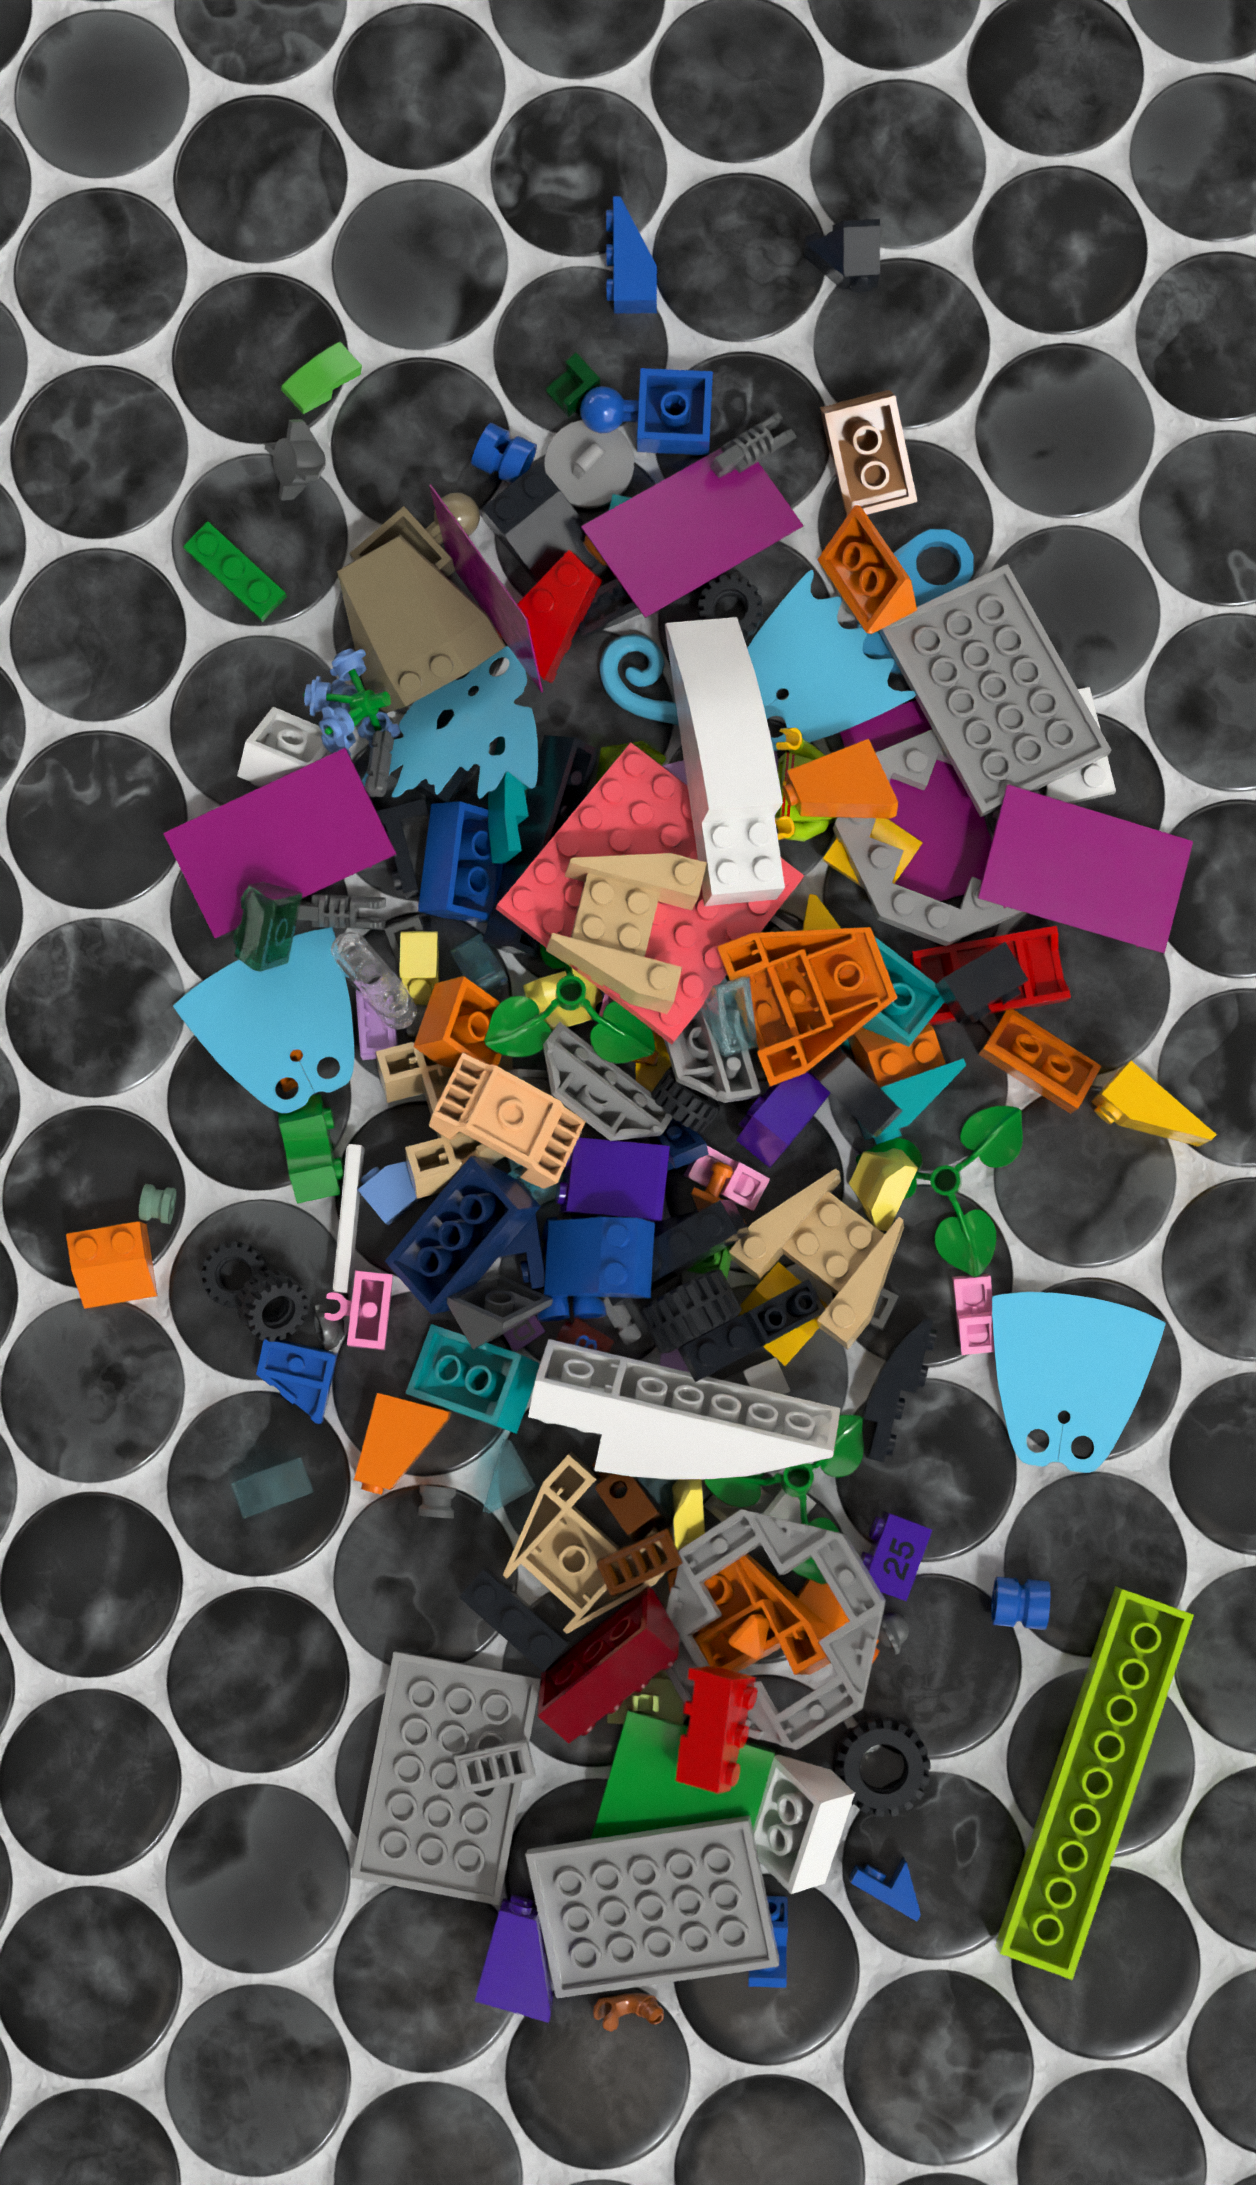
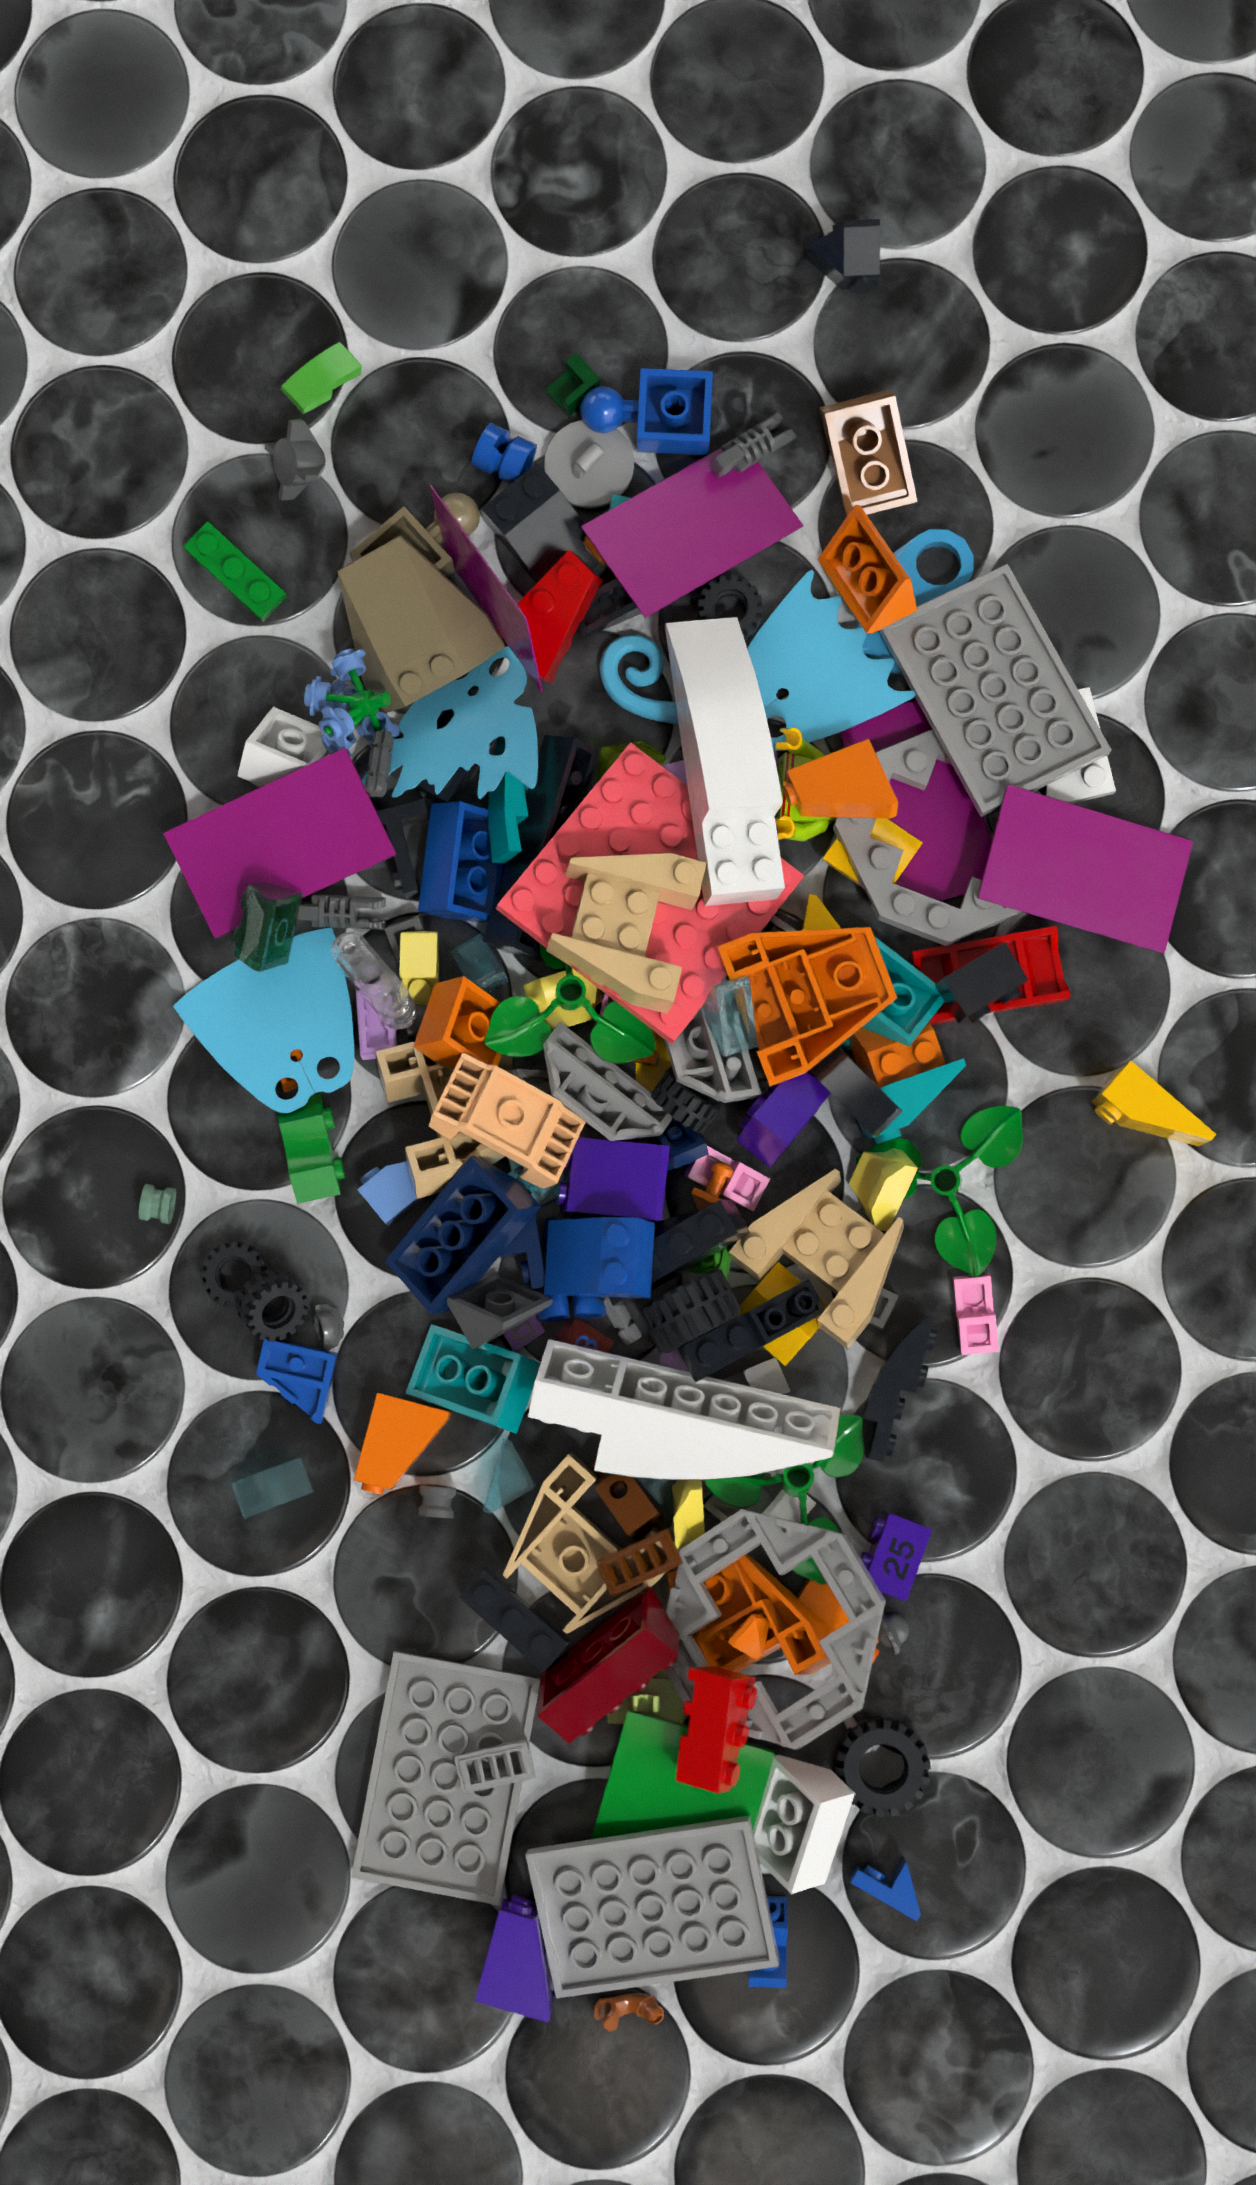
(112, 1264): orange slope -> none
(348, 1219): white tile -> none
(367, 1310): bright pink brick -> none
(634, 268): blue slope -> none
(1020, 1603): blue wheel -> none
(1040, 1060): orange slope -> none
(1070, 1357): medium azure piece -> none
(1093, 1783): lime brick -> none

